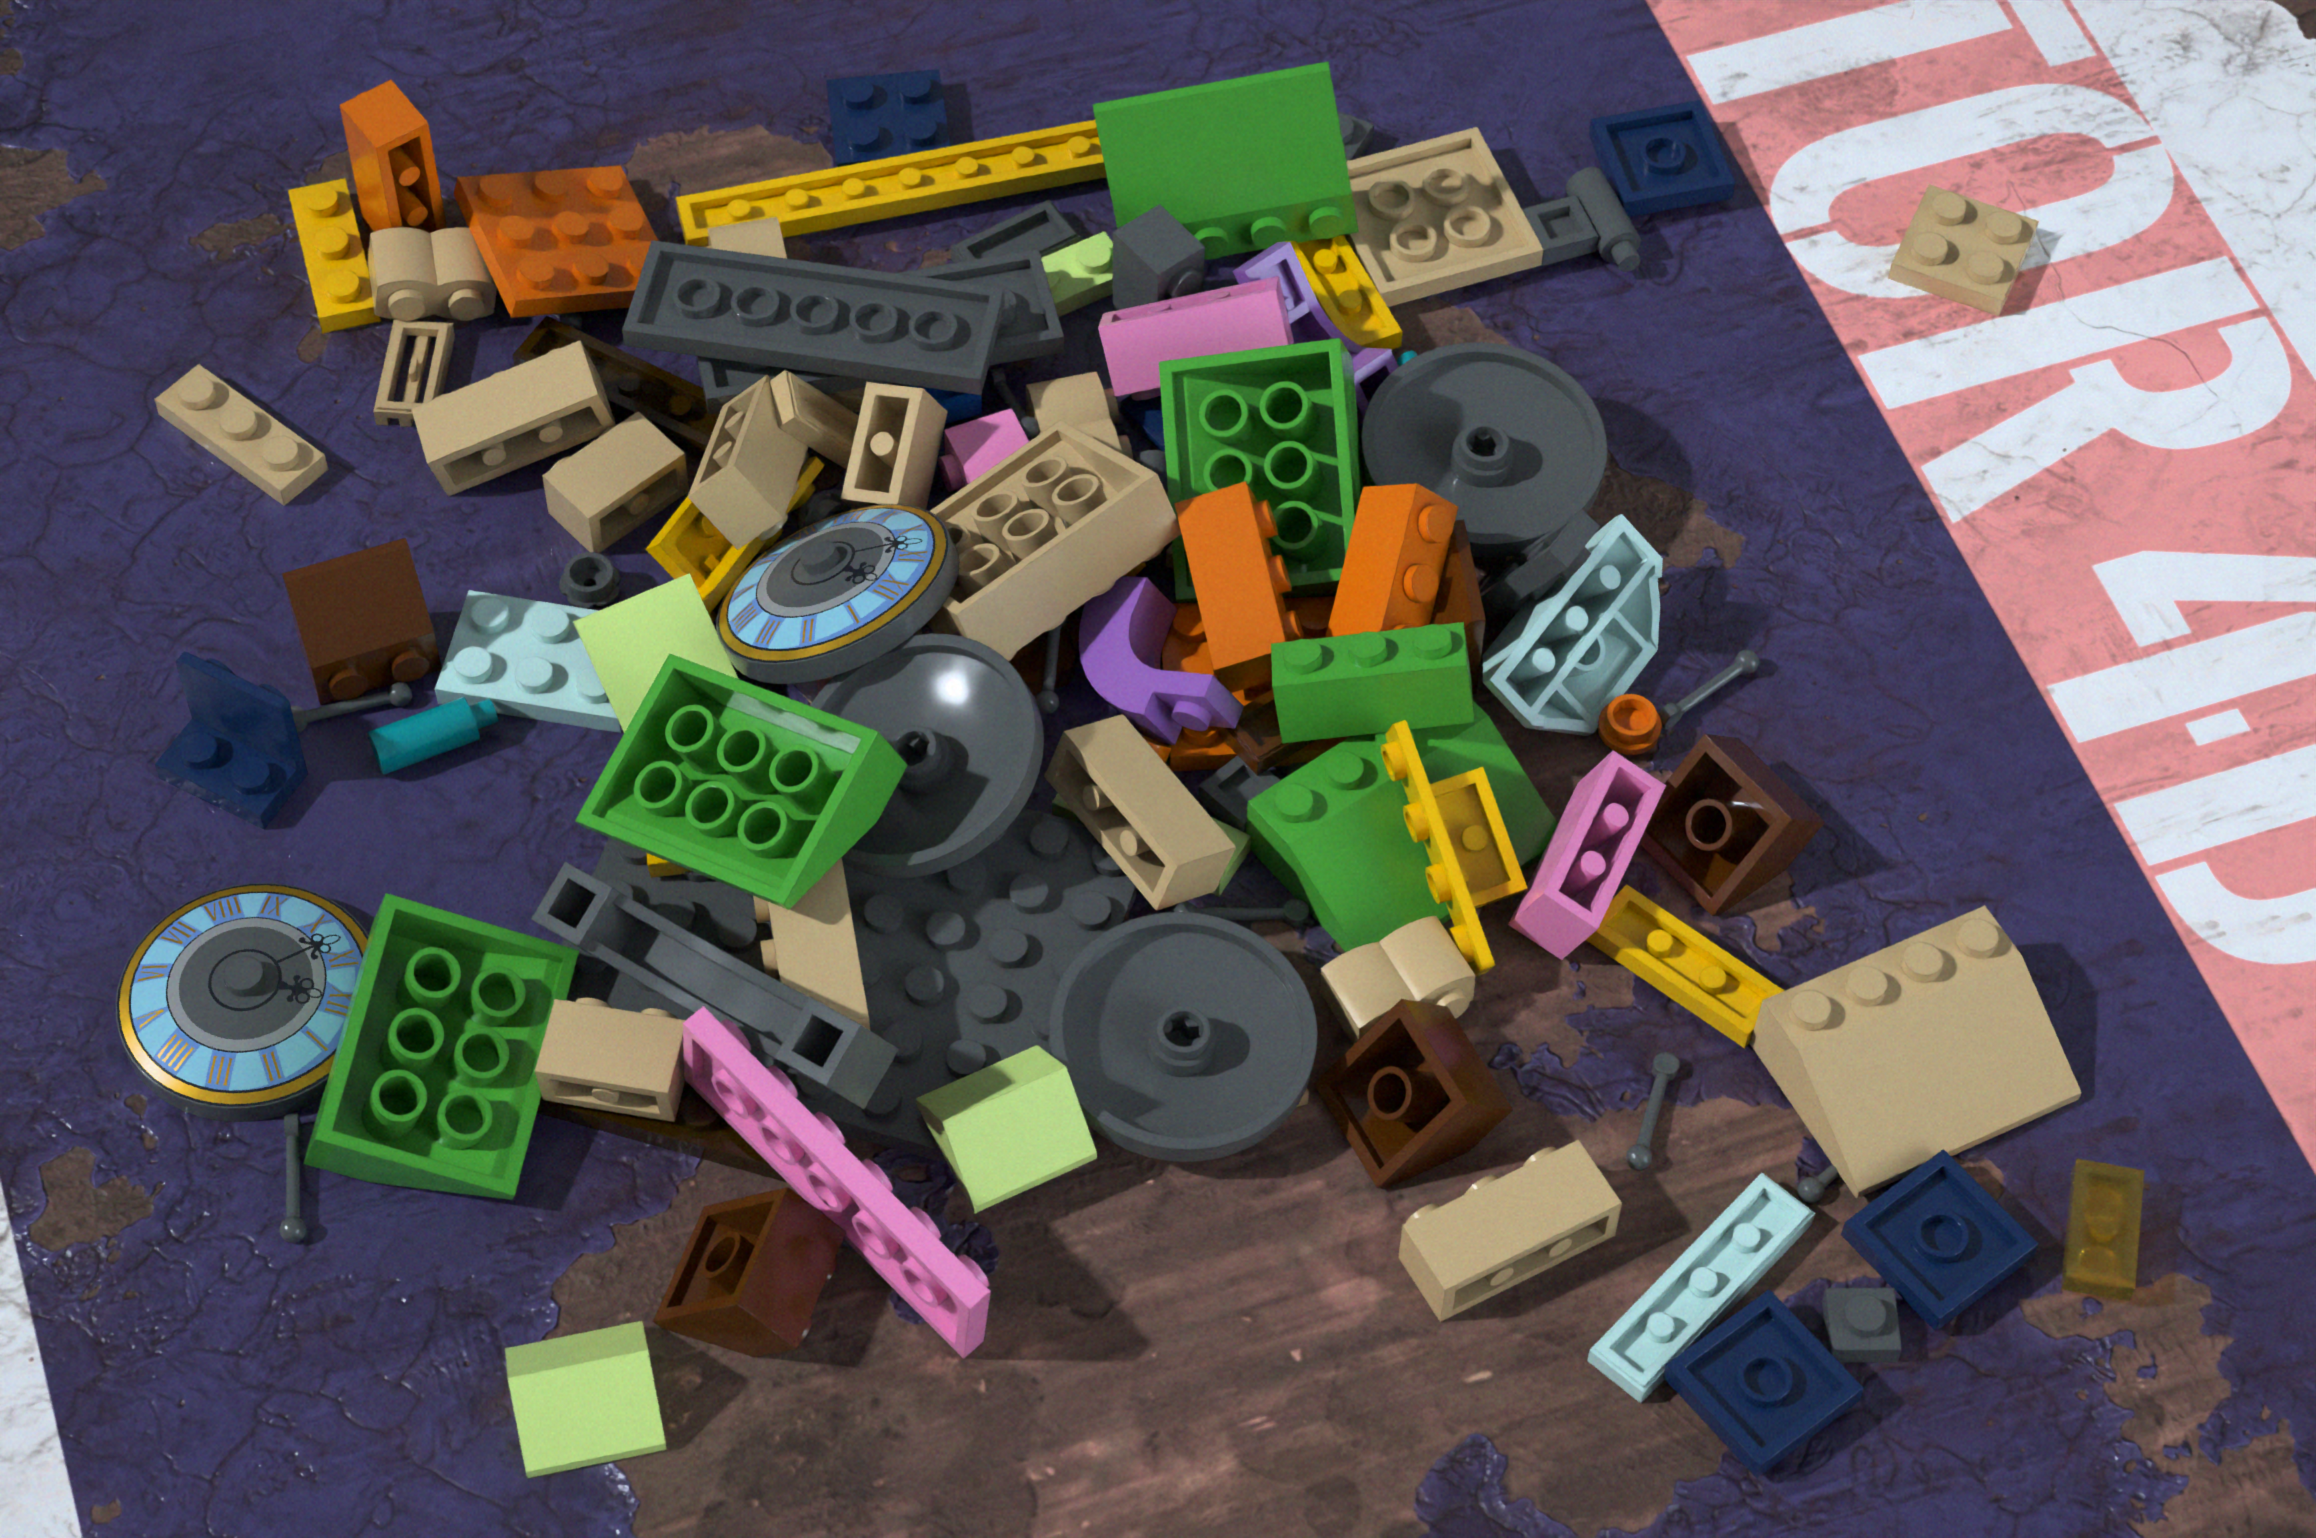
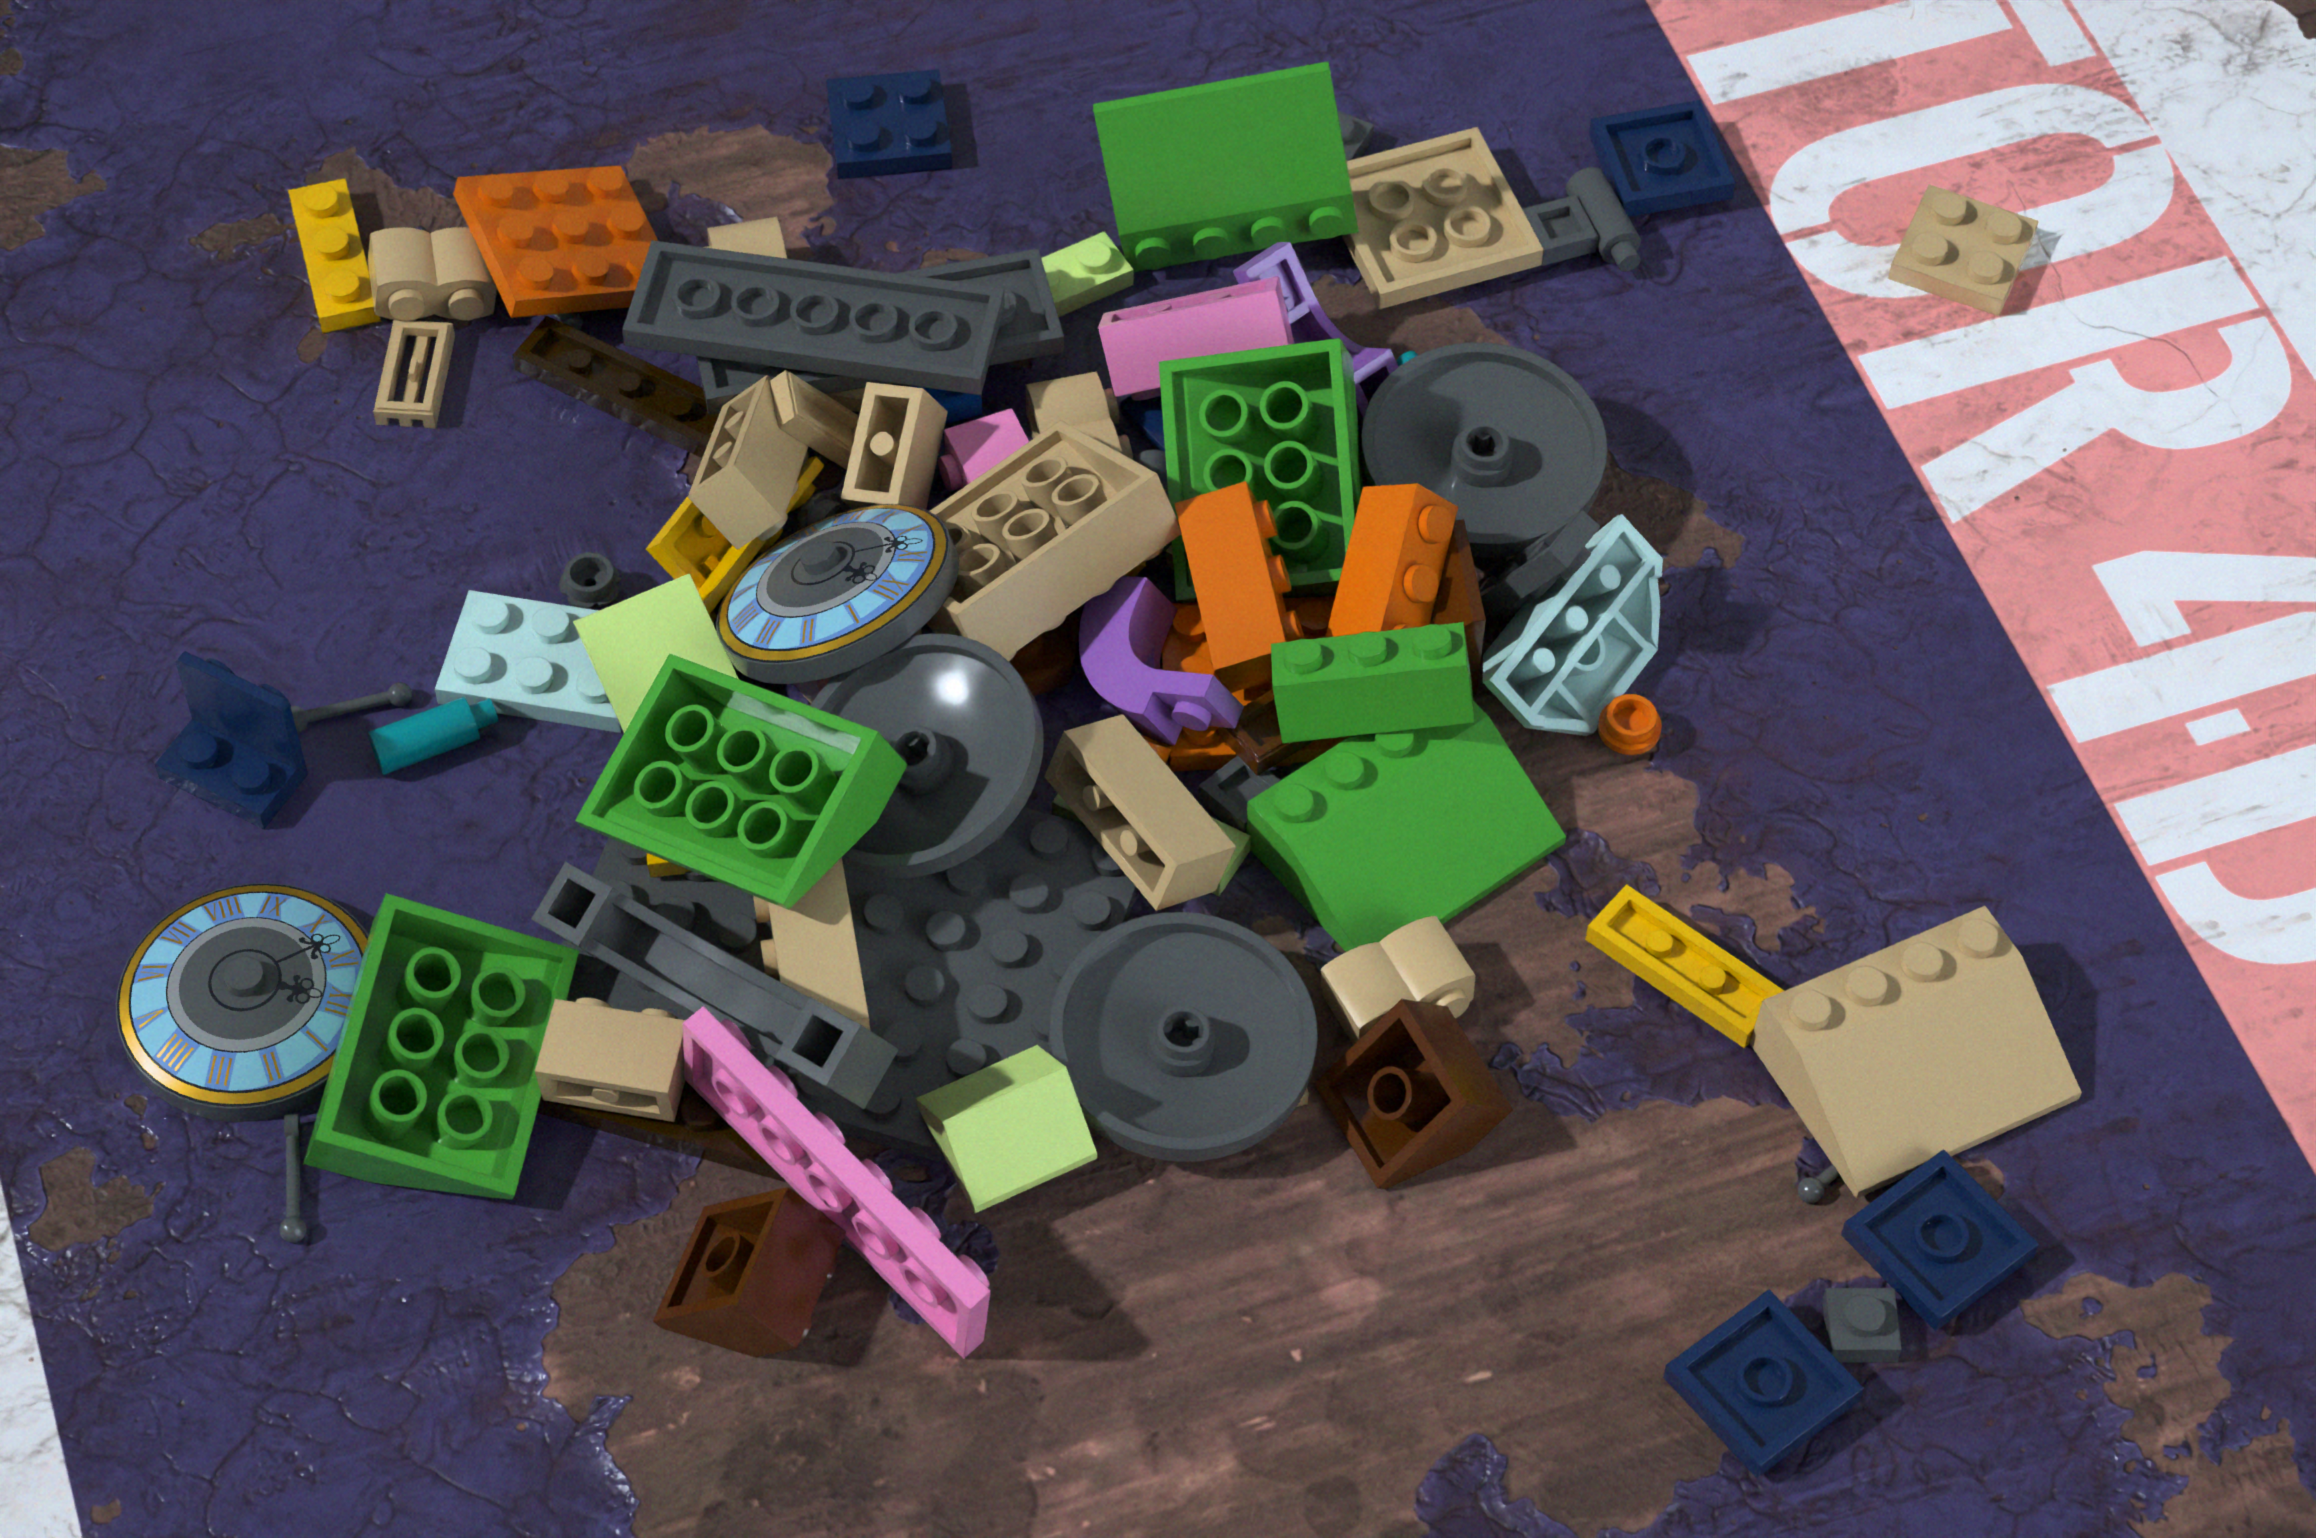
(241, 434): tan plate -> none
(362, 621): reddish brown slope -> none
(392, 161): orange brick -> none
(513, 418): tan brick -> none
(584, 1399): yellowish green slope -> none
(615, 483): tan brick -> none
(902, 183): yellow plate -> none
(998, 384): dark grey hinge -> none
(1033, 229): dark grey tile -> none
(1047, 699): dark grey hinge -> none
(1155, 260): dark grey brick -> none
(1293, 913): dark grey hinge -> none
(1347, 293): yellow plate -> none
(1463, 839): yellow bracket -> none
(1508, 1229): tan brick -> none
(1587, 855): bright pink brick -> none
(1665, 1069): dark grey hinge -> none
(1701, 1286): light aqua tile -> none
(1727, 824): reddish brown slope -> none
(1745, 662): dark grey hinge -> none
(2103, 1230): clear yellow plate -> none

